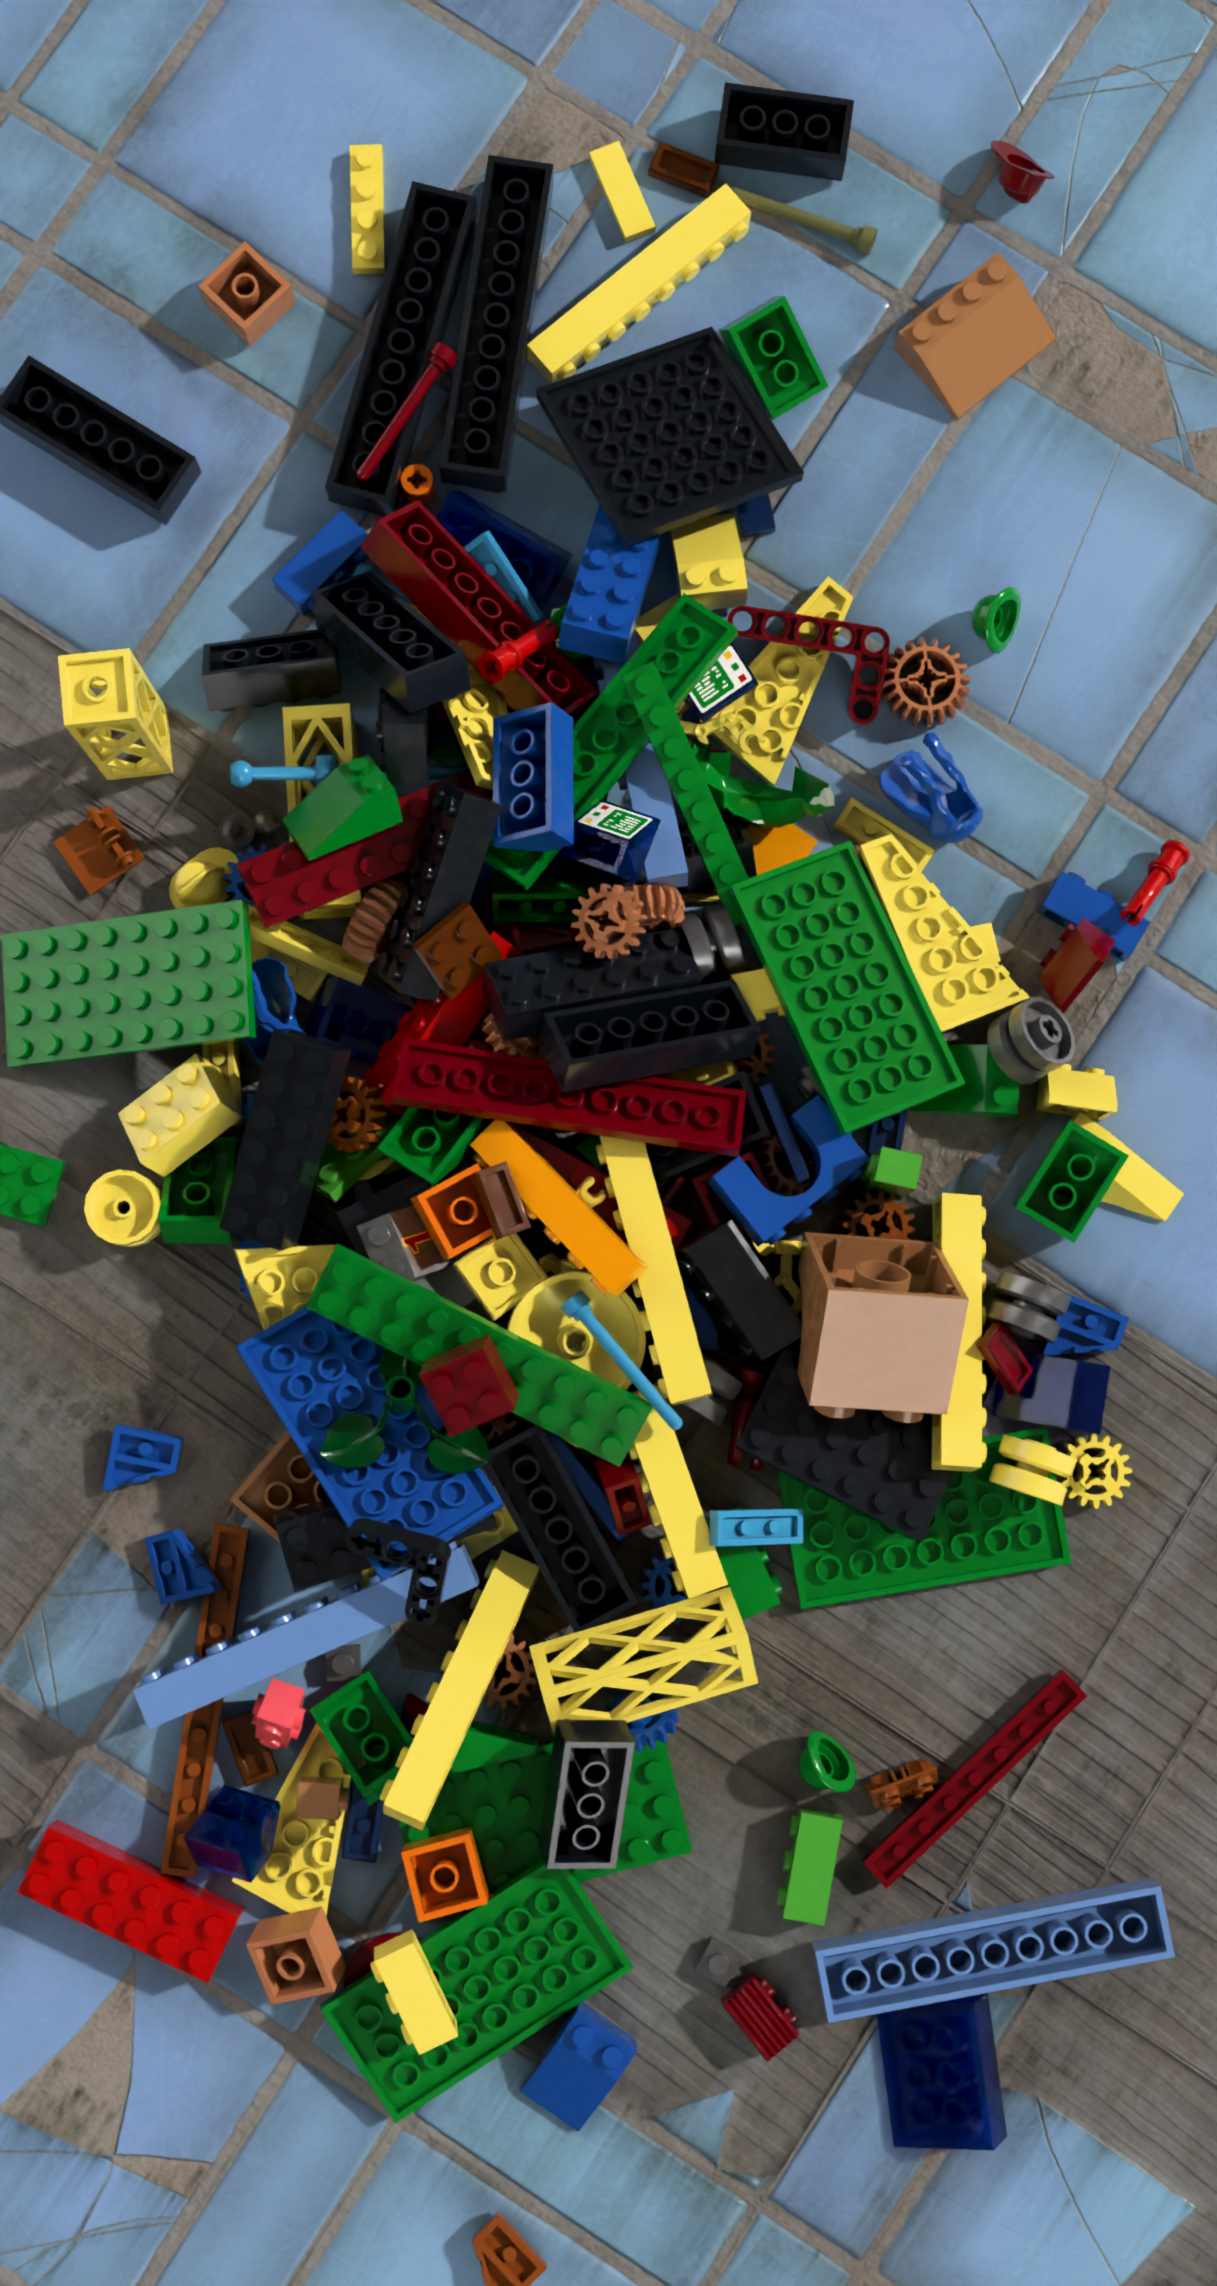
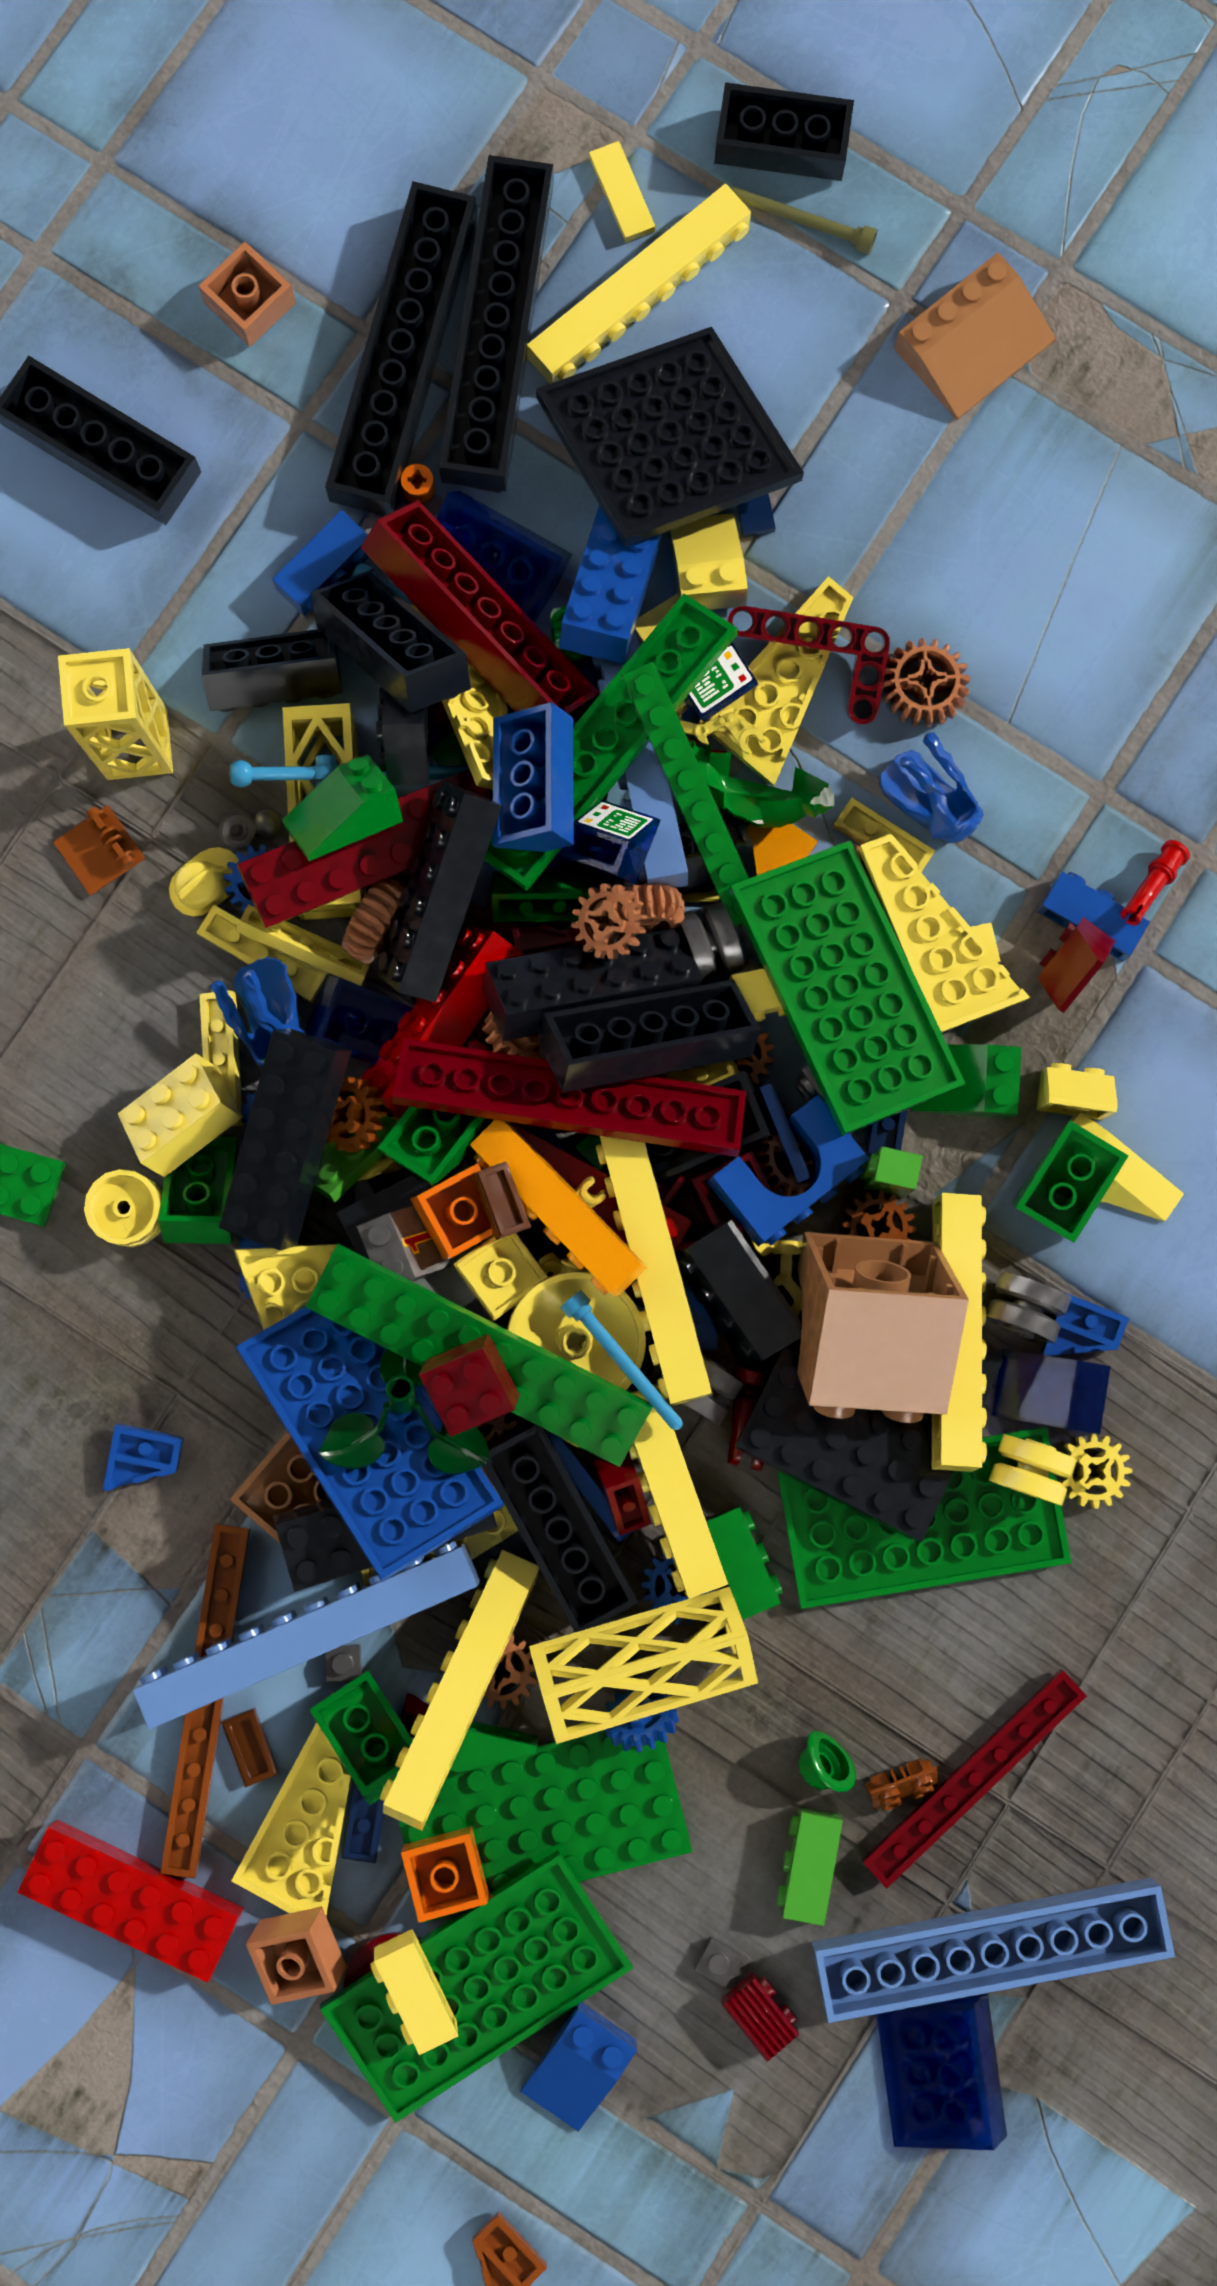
(128, 985): green plate -> none
(178, 1568): blue wing -> none
(234, 1833): clear blue slope -> none
(279, 1714): coral brick -> none
(321, 1798): medium nougat brick -> none
(367, 209): light yellow plate -> none
(416, 1557): black beam -> none
(440, 359): dark red piece -> none
(457, 950): reddish brown plate -> none
(493, 560): dark azure plate -> none
(510, 654): red pin -> none
(586, 1794): black brick -> none
(683, 170): reddish brown tile -> none
(756, 1527): dark azure plate -> none
(774, 356): green slope -> none
(996, 618): green hat -> none
(1005, 1358): dark red tile -> none
(1019, 172): dark red piece -> none
(1031, 1040): flat silver wheel -> none

